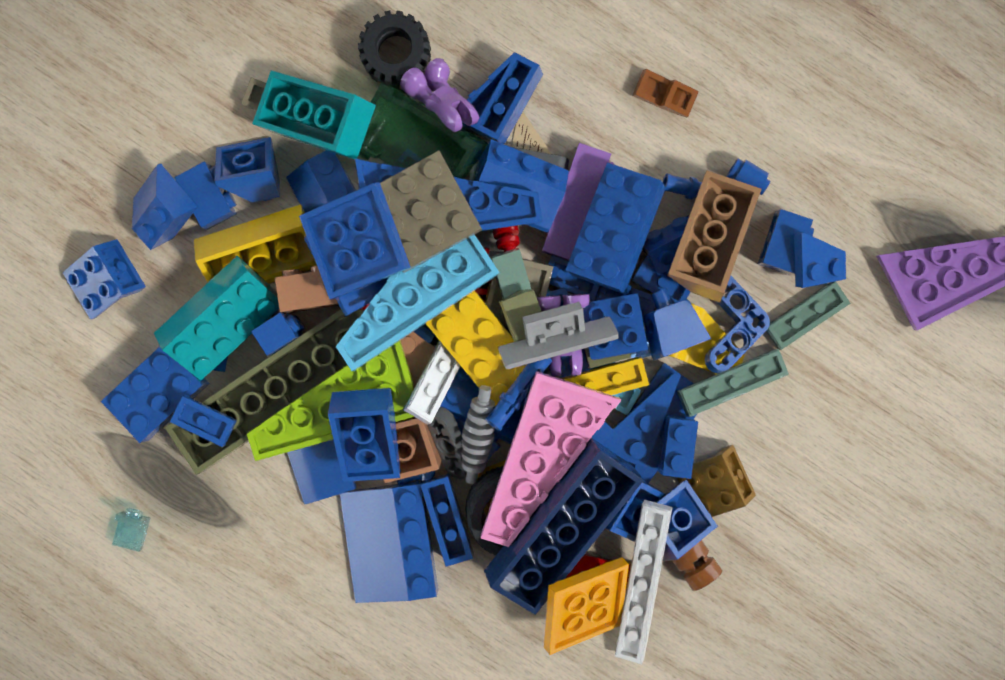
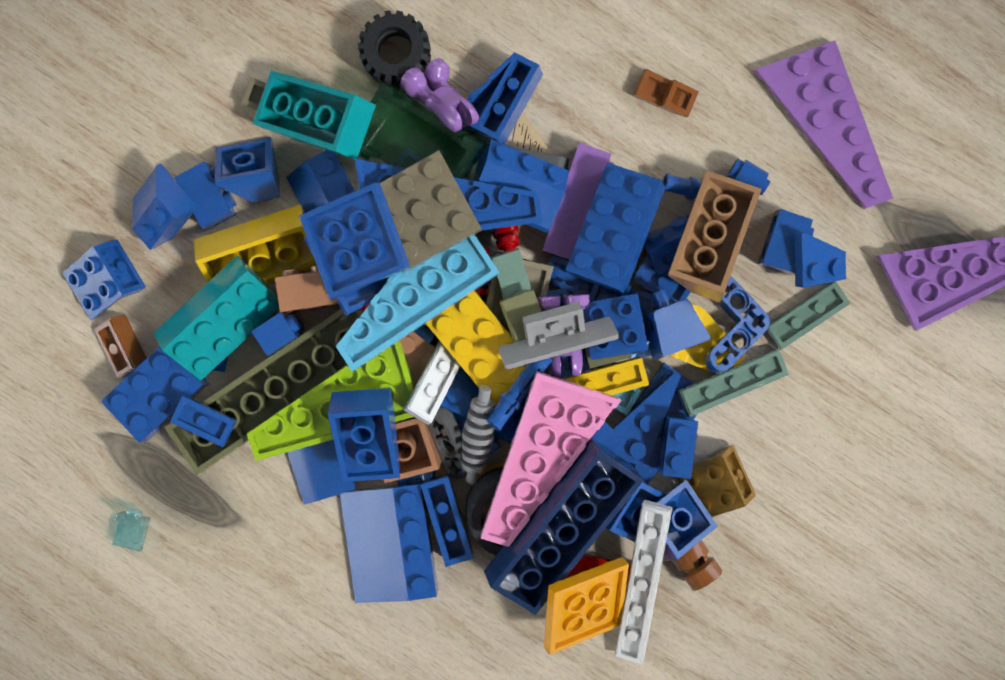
(120, 345): none -> dark orange slope
(826, 110): none -> medium lavender wing

